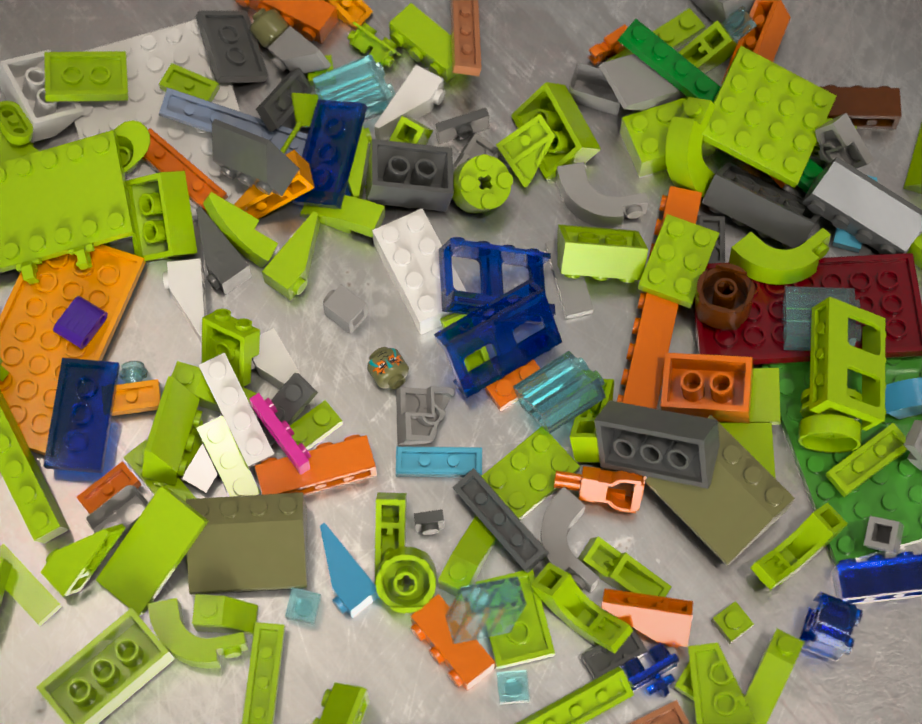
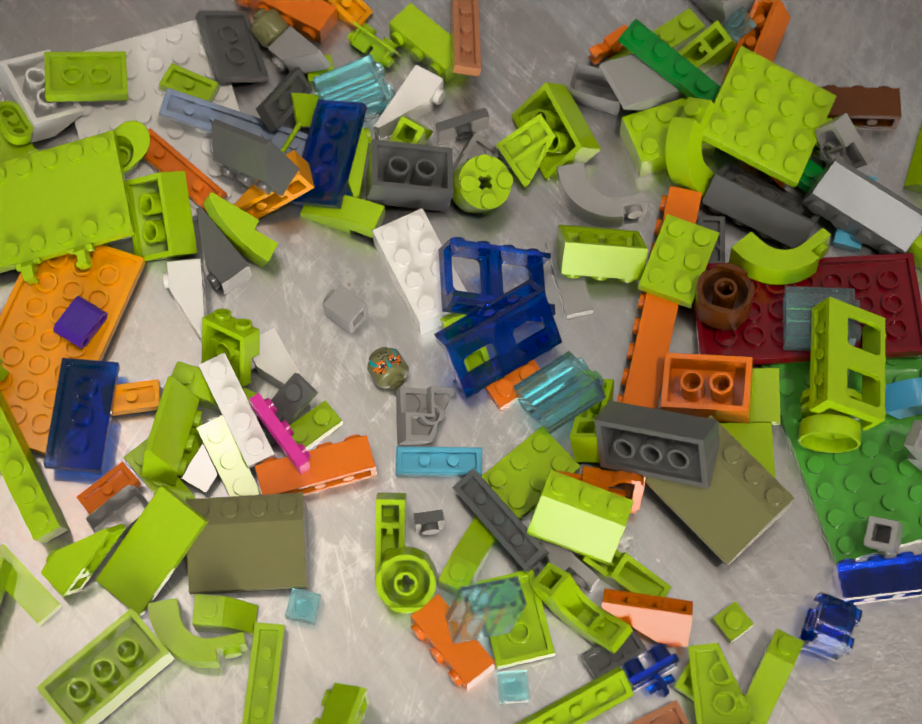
(133, 371): clear light blue plate -> none
(291, 265): lime slope -> none
(349, 582): dark azure slope -> none
(580, 517): none -> slope
(799, 547): lime arch -> none
(867, 460): lime plate -> none

